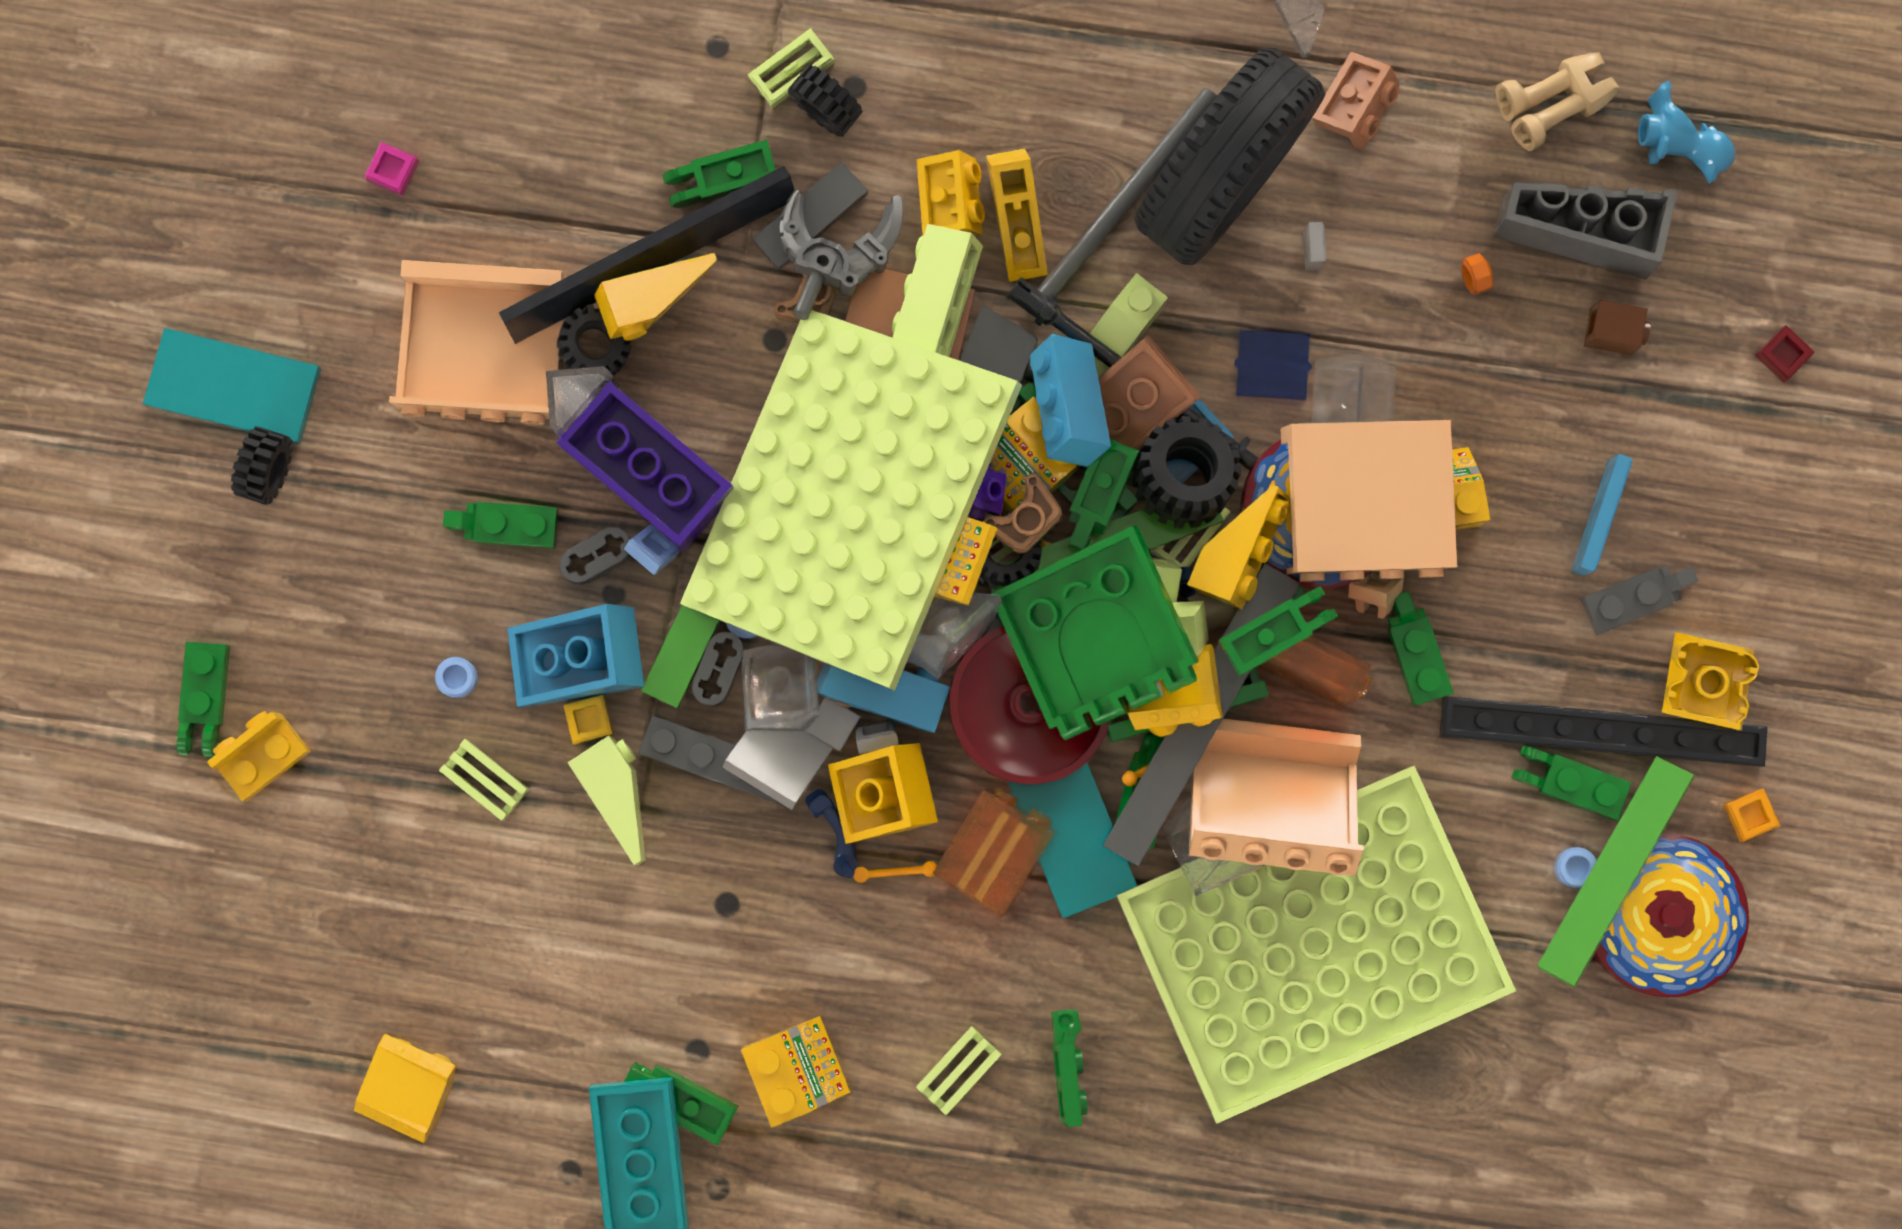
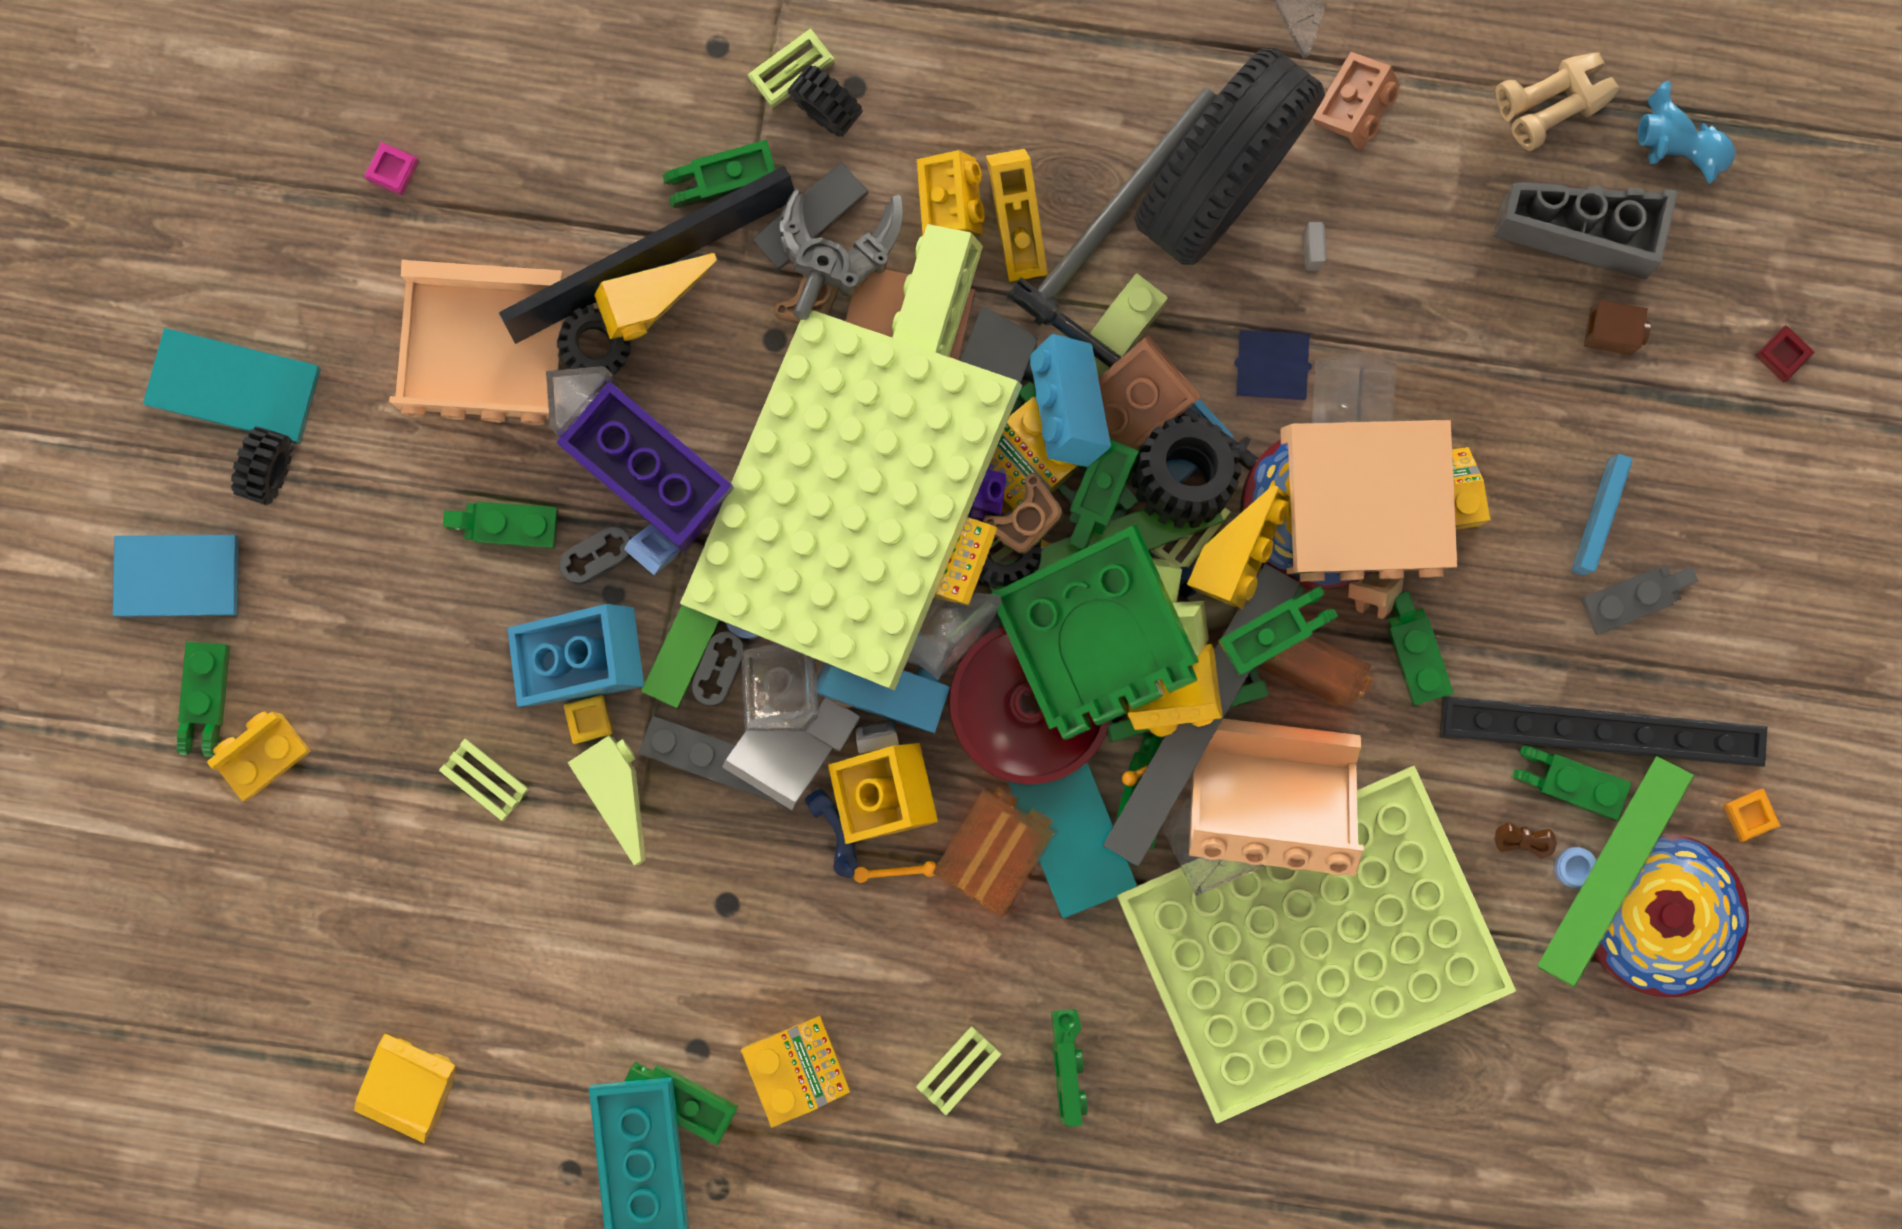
(175, 575): none -> dark azure tile
(456, 677): light blue tile -> none
(1477, 274): orange tile -> none
(1539, 843): none -> reddish brown piece
(1709, 681): yellow slope -> none

